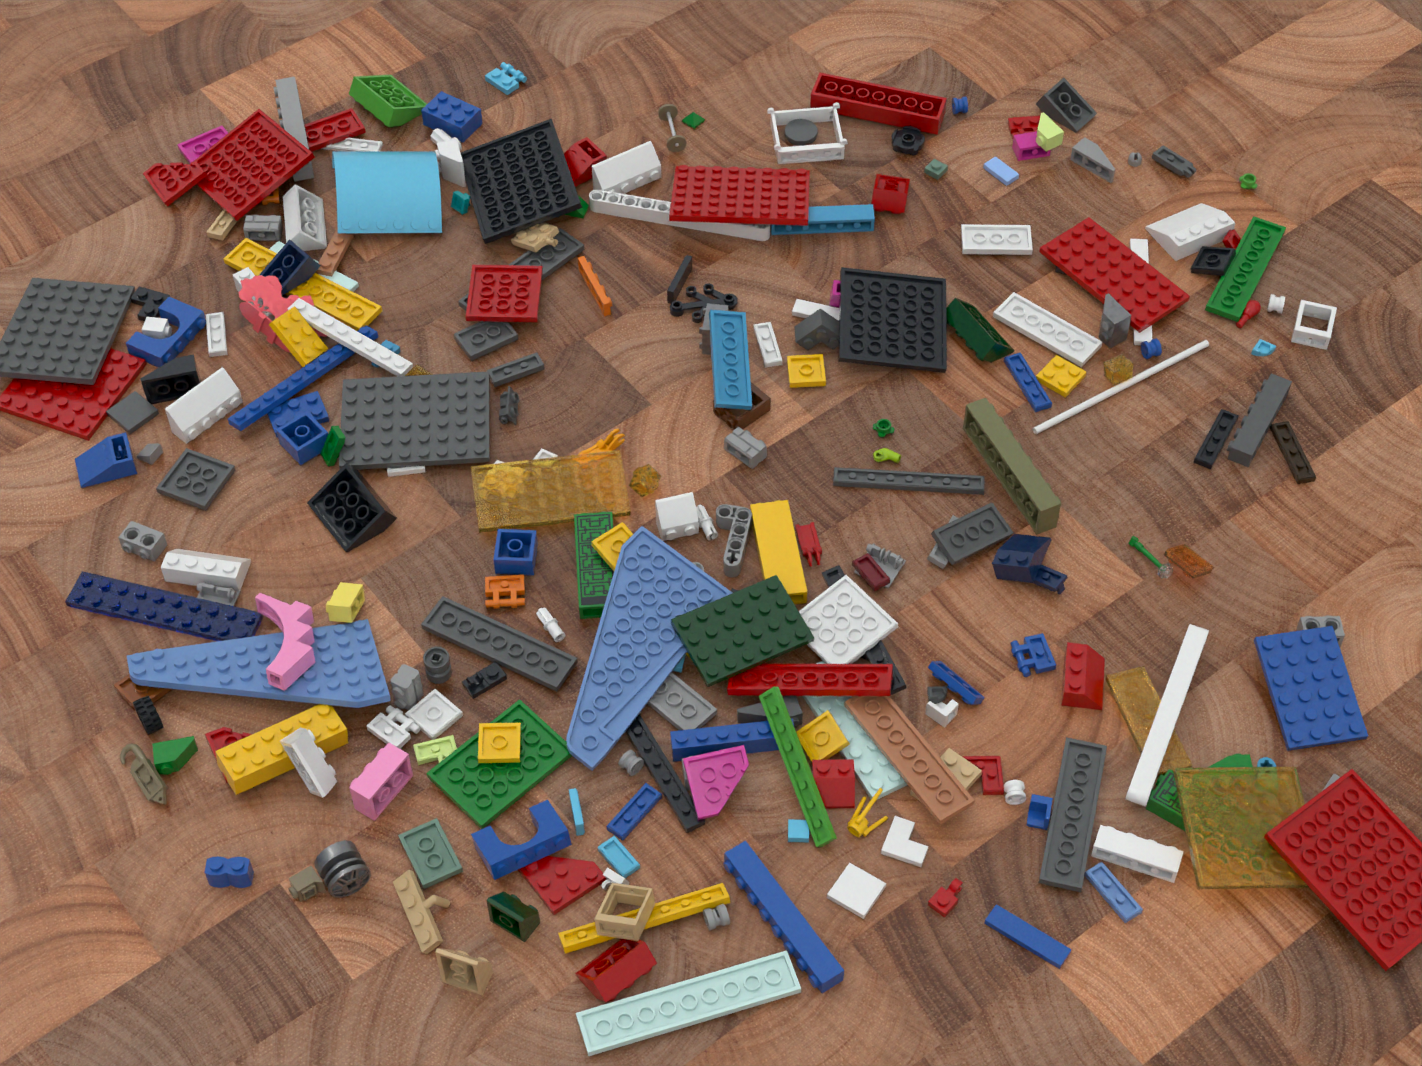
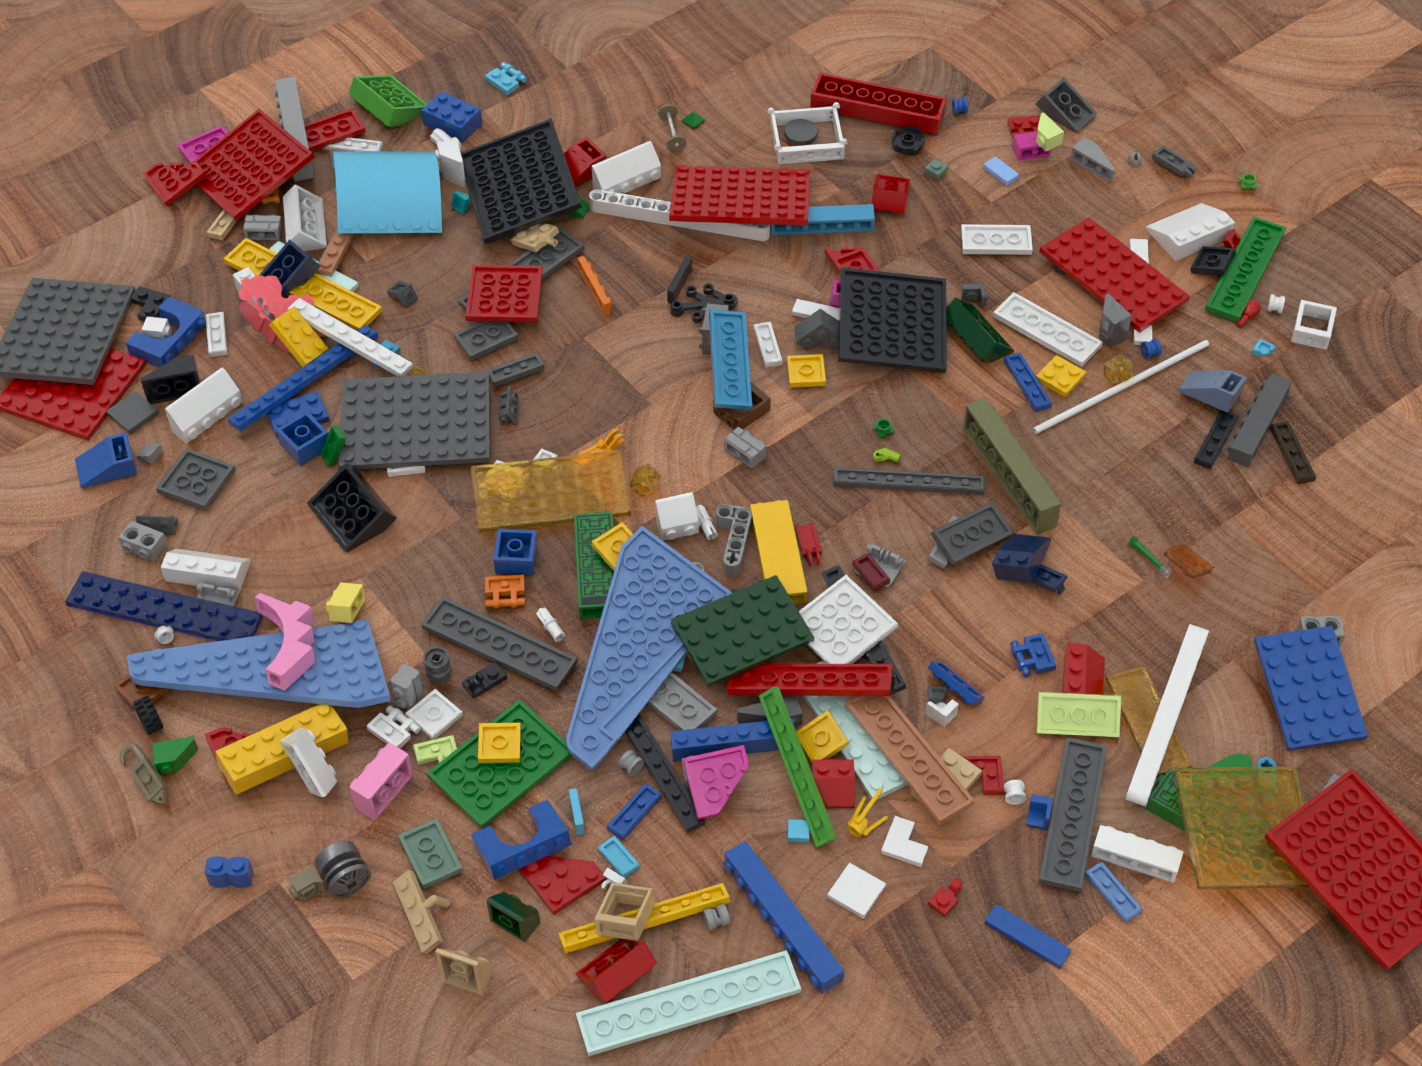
(162, 524): none -> dark grey hinge
(164, 634): none -> white plate
(403, 292): none -> dark grey bracket
(850, 258): none -> red wing
(974, 292): none -> dark grey bracket
(1078, 714): none -> yellowish green plate
(1214, 387): none -> sand blue slope

